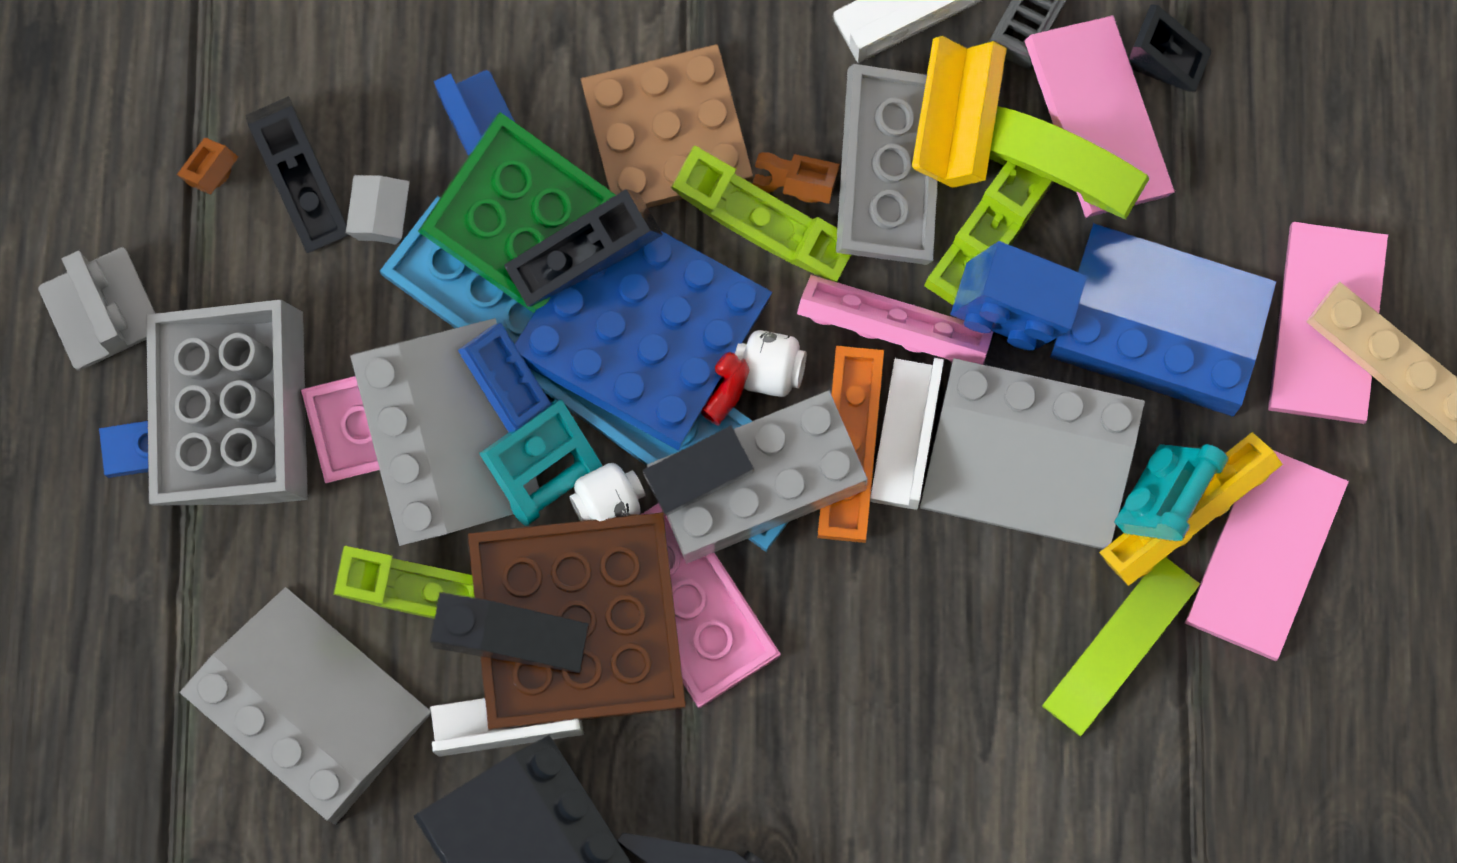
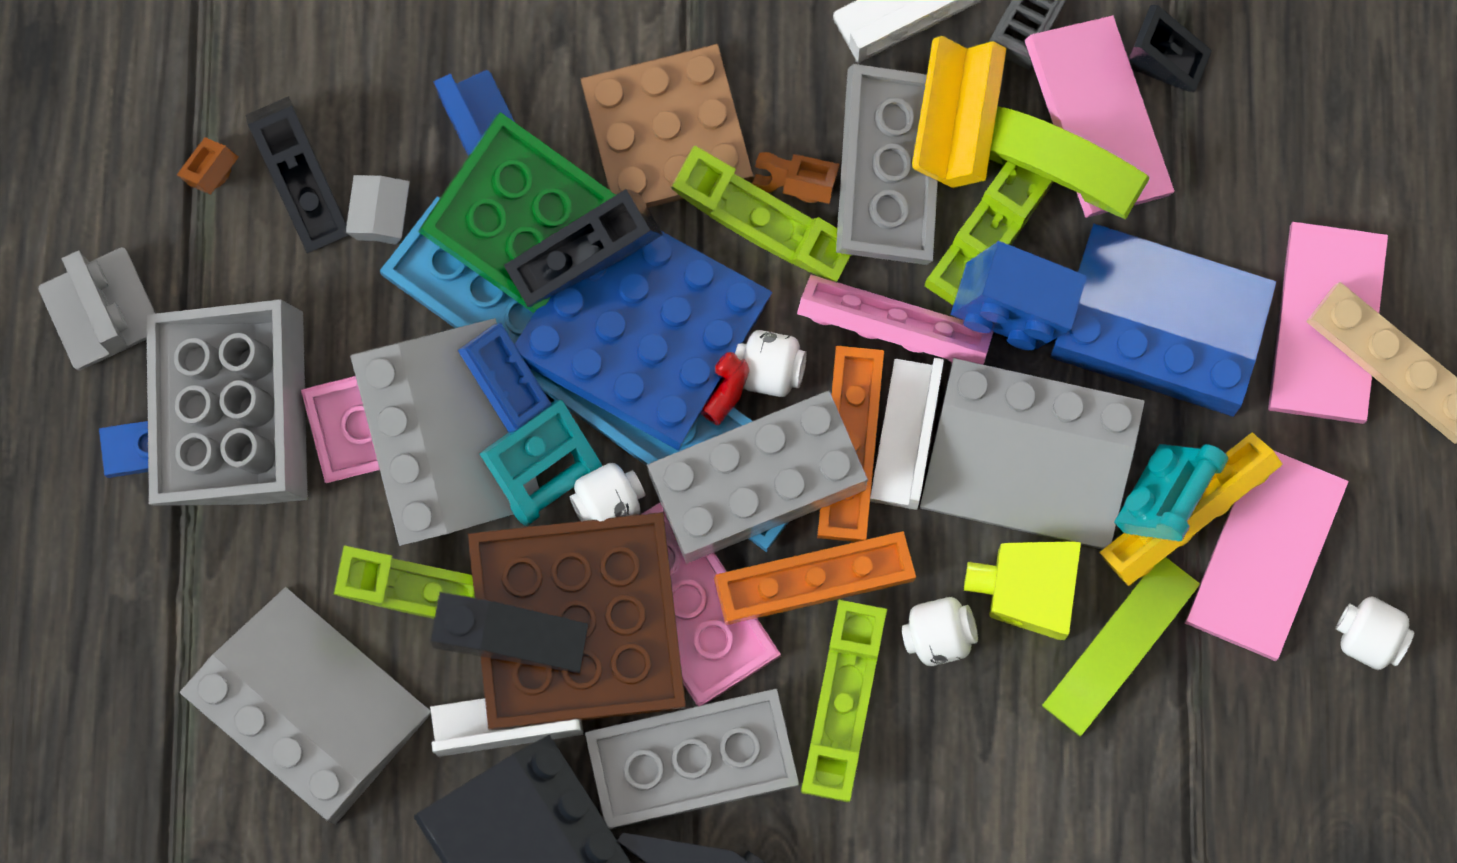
(691, 759): none -> light grey plate
(698, 470): black tile -> none
(814, 578): none -> orange plate
(844, 701): none -> lime slope
(940, 631): none -> white head
(1030, 585): none -> neon yellow torso
(1375, 633): none -> white head

